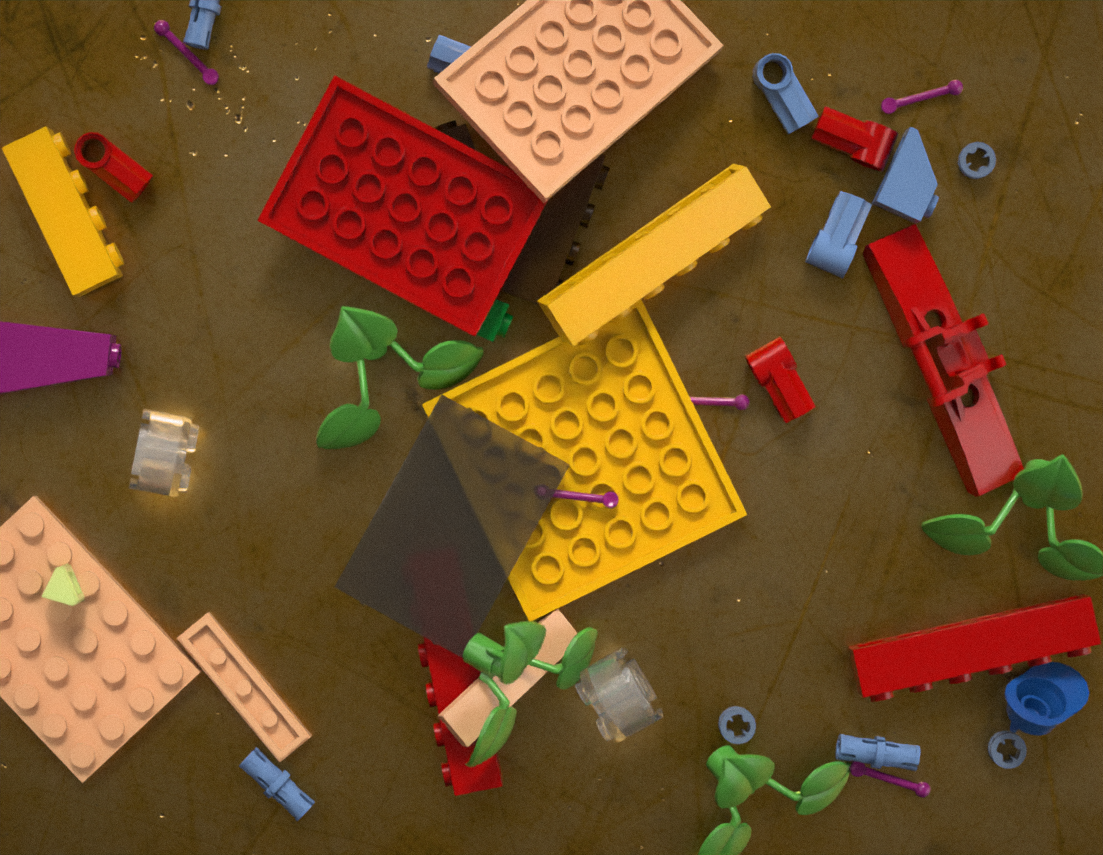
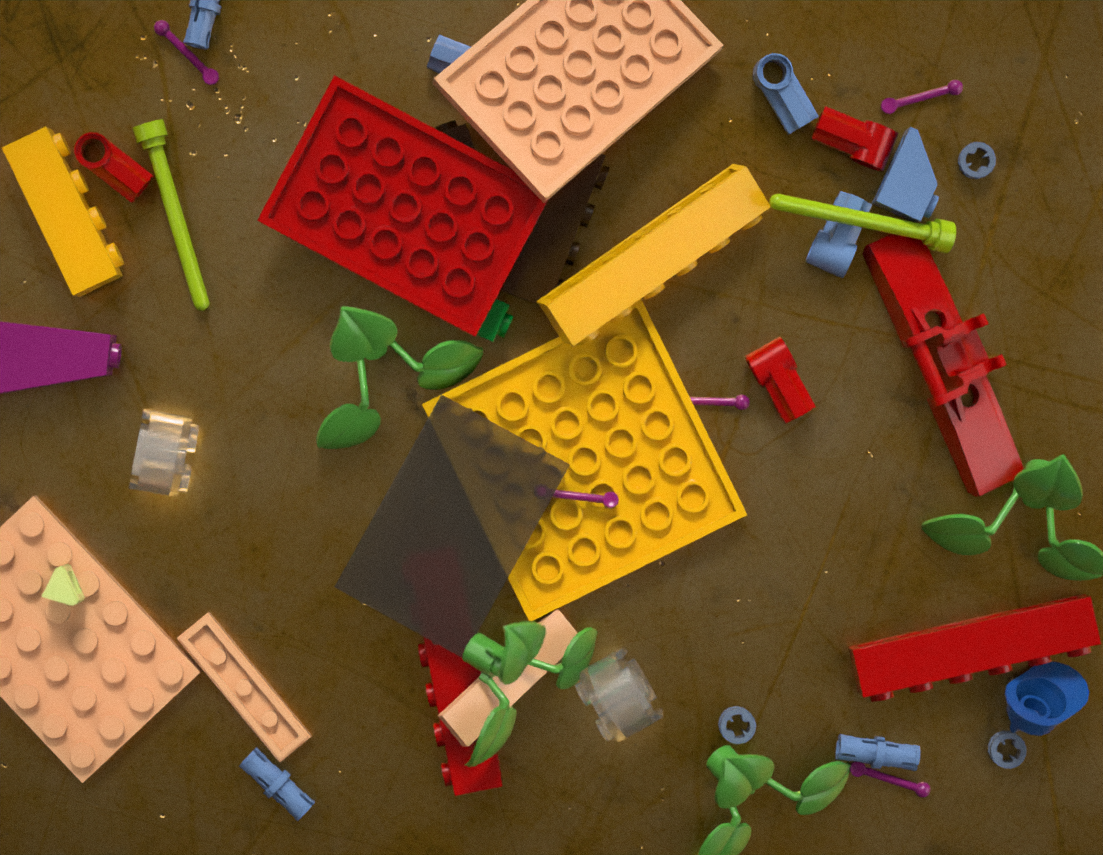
(152, 138): none -> lime piece
(937, 234): none -> lime piece

